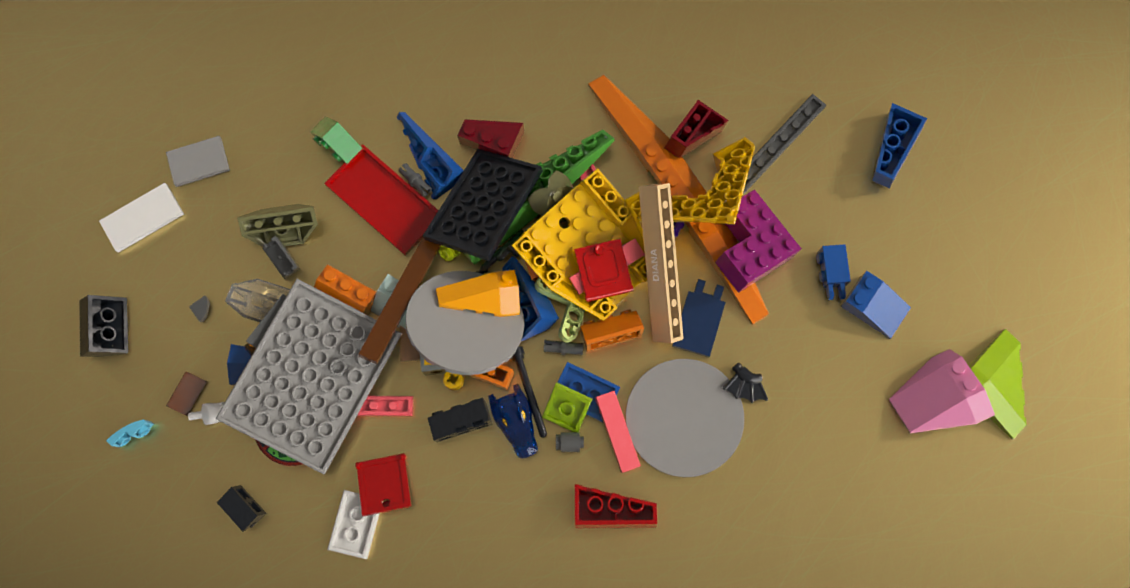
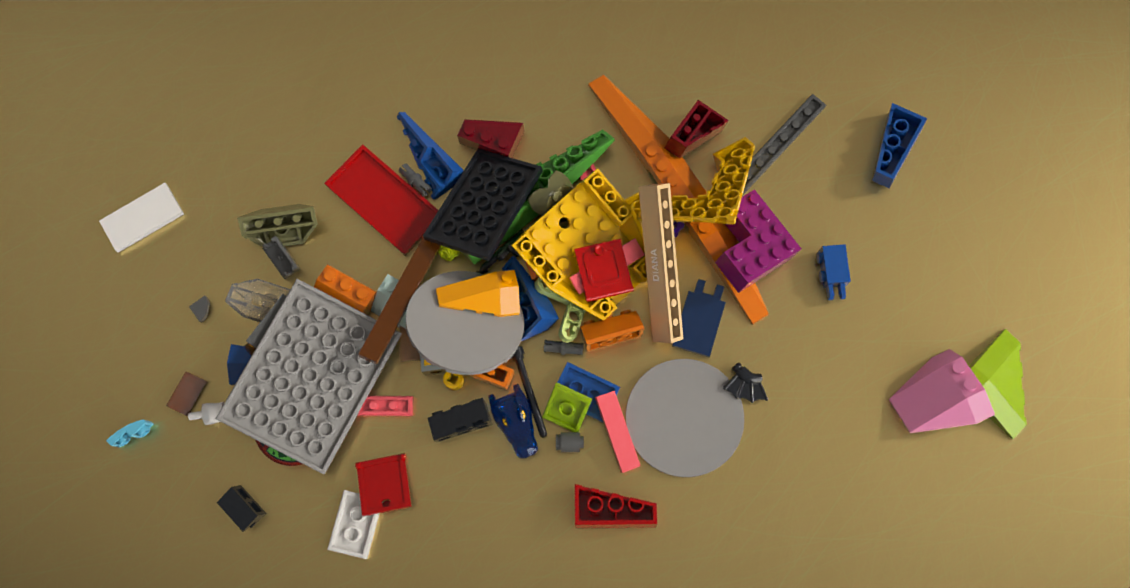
(103, 326): black slope -> none
(197, 161): light grey tile -> none
(333, 136): brick -> none
(876, 304): slope -> none

